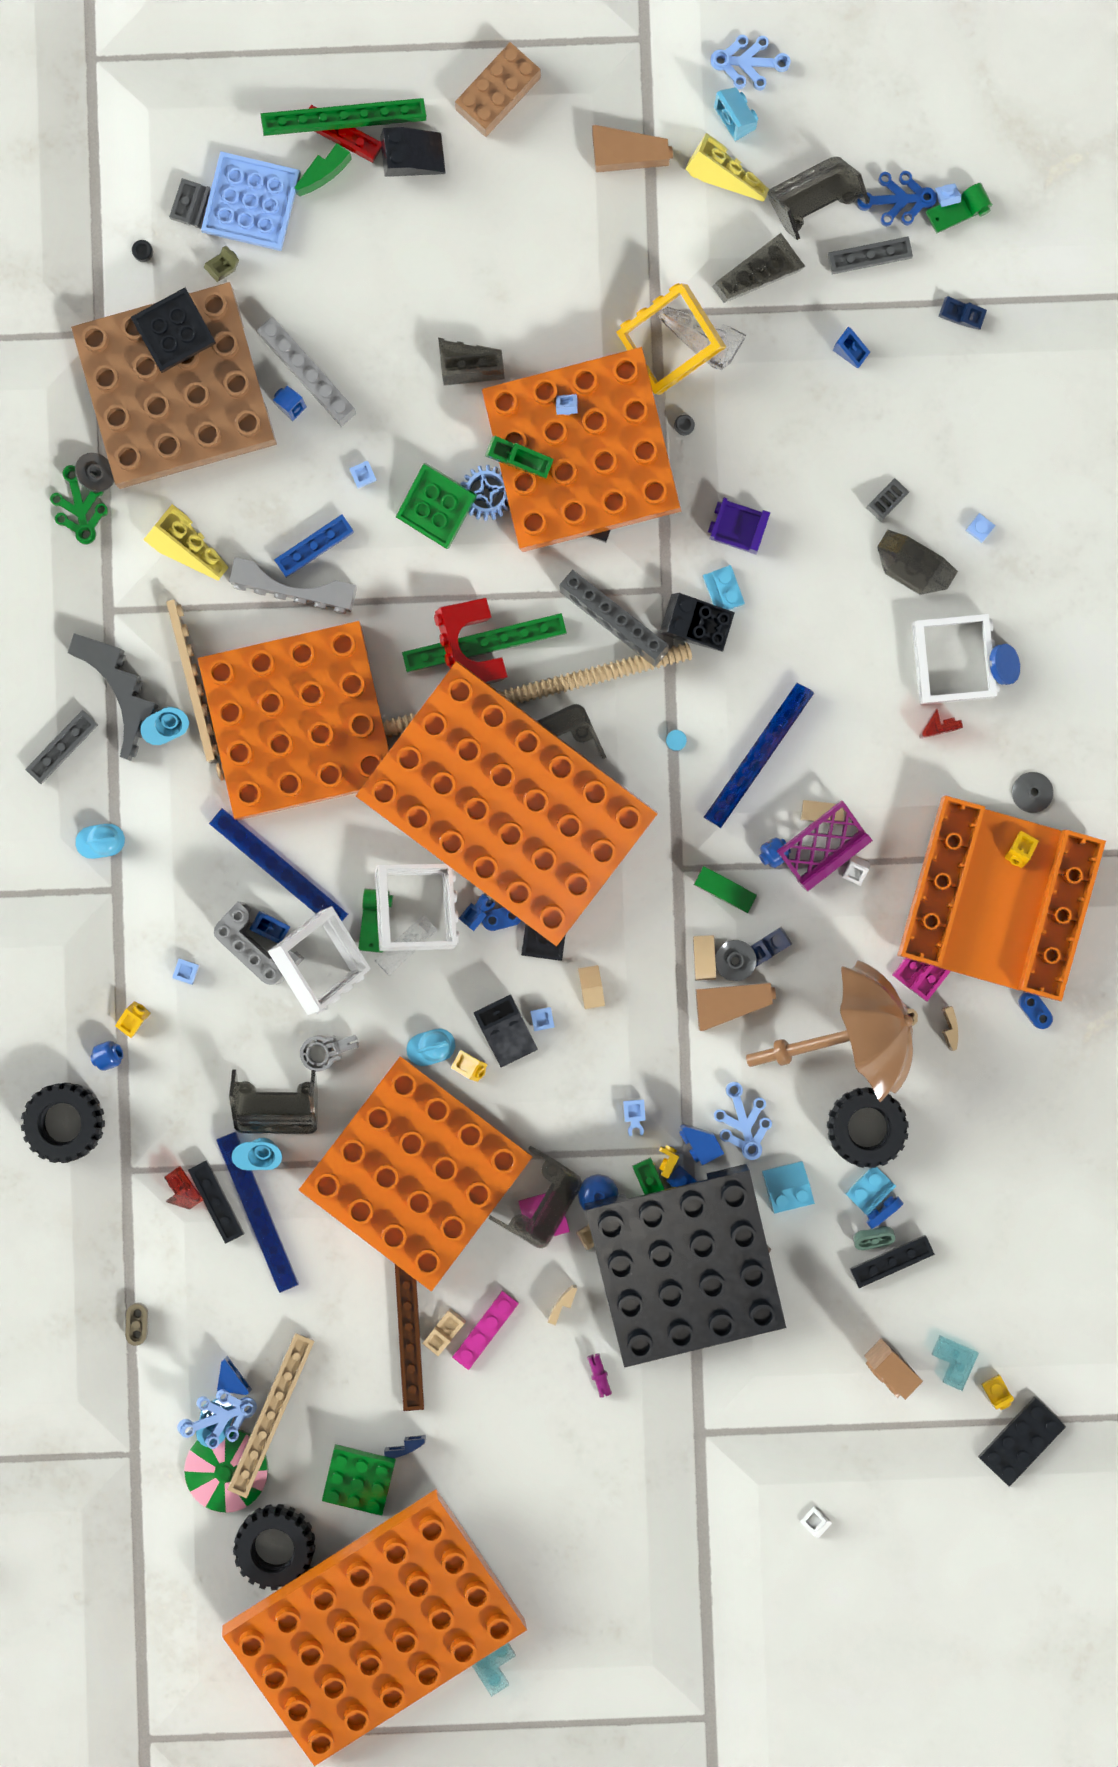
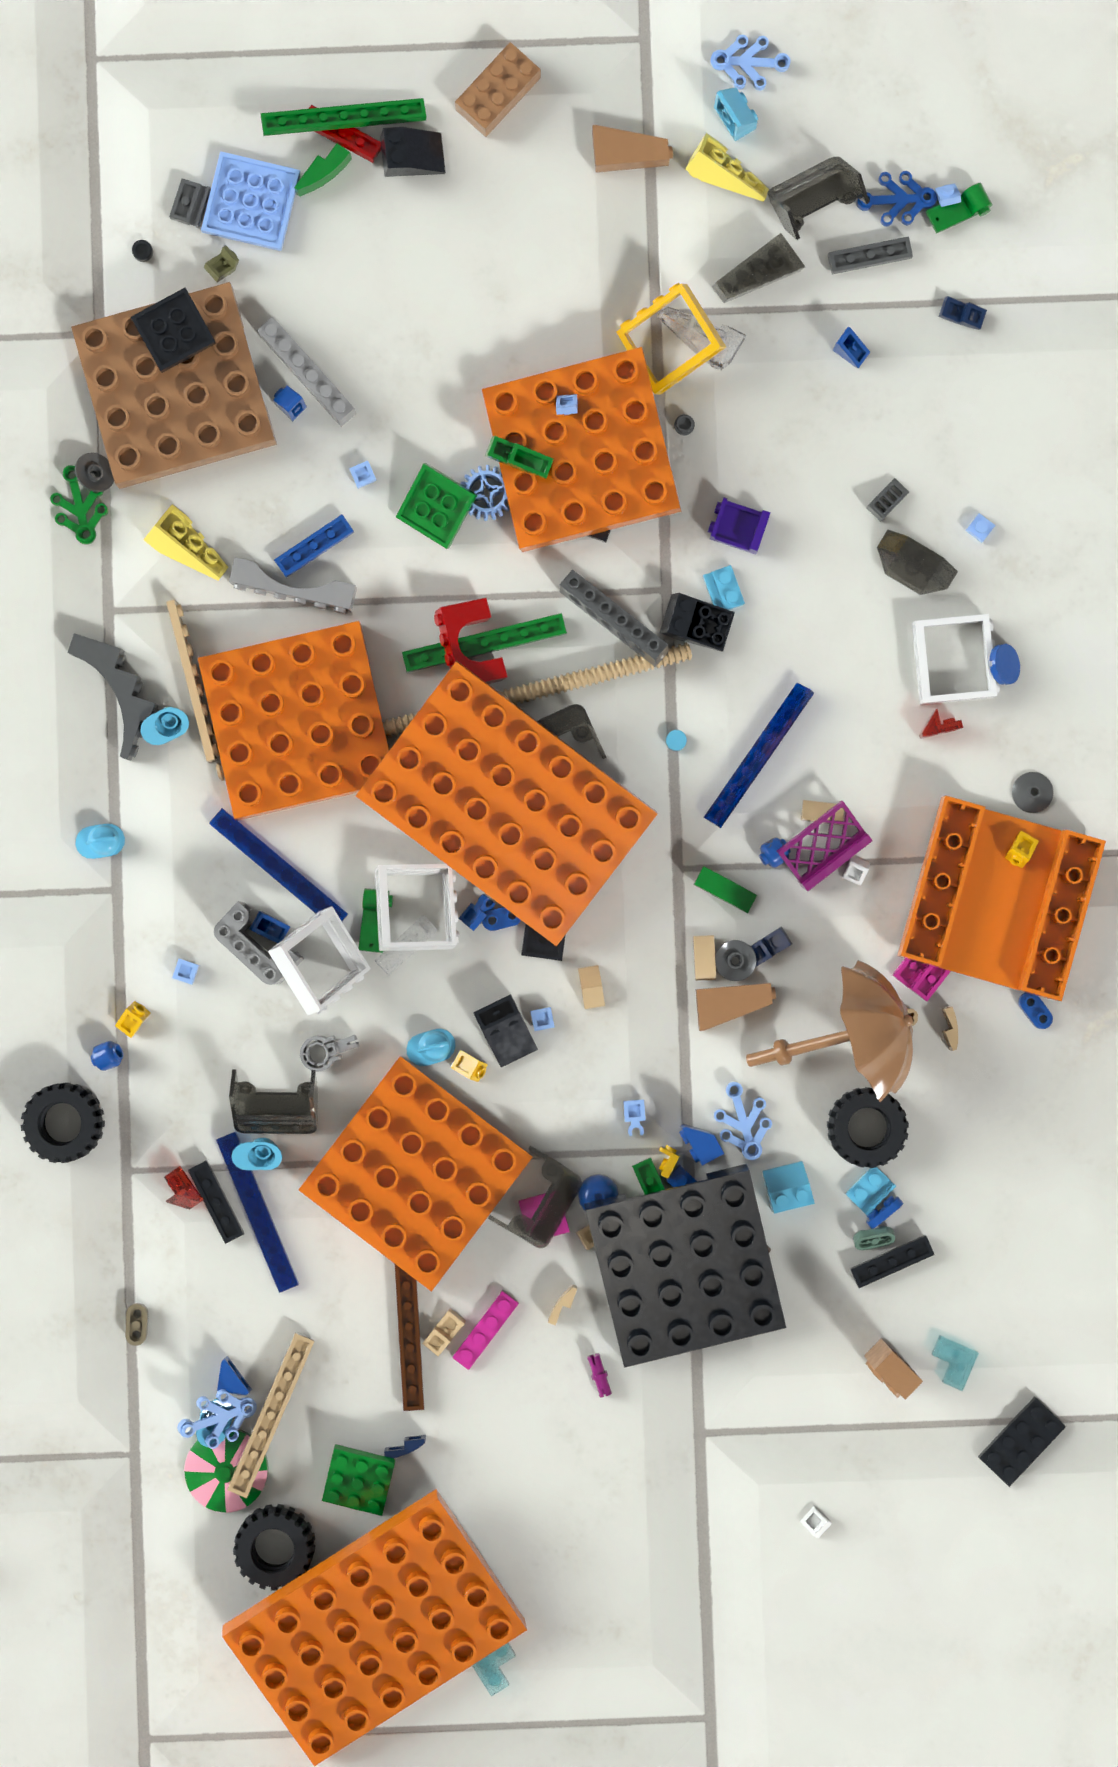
(61, 747): dark grey plate -> none
(469, 363): clear smoke wedge -> none
(997, 1393): yellow bracket -> none

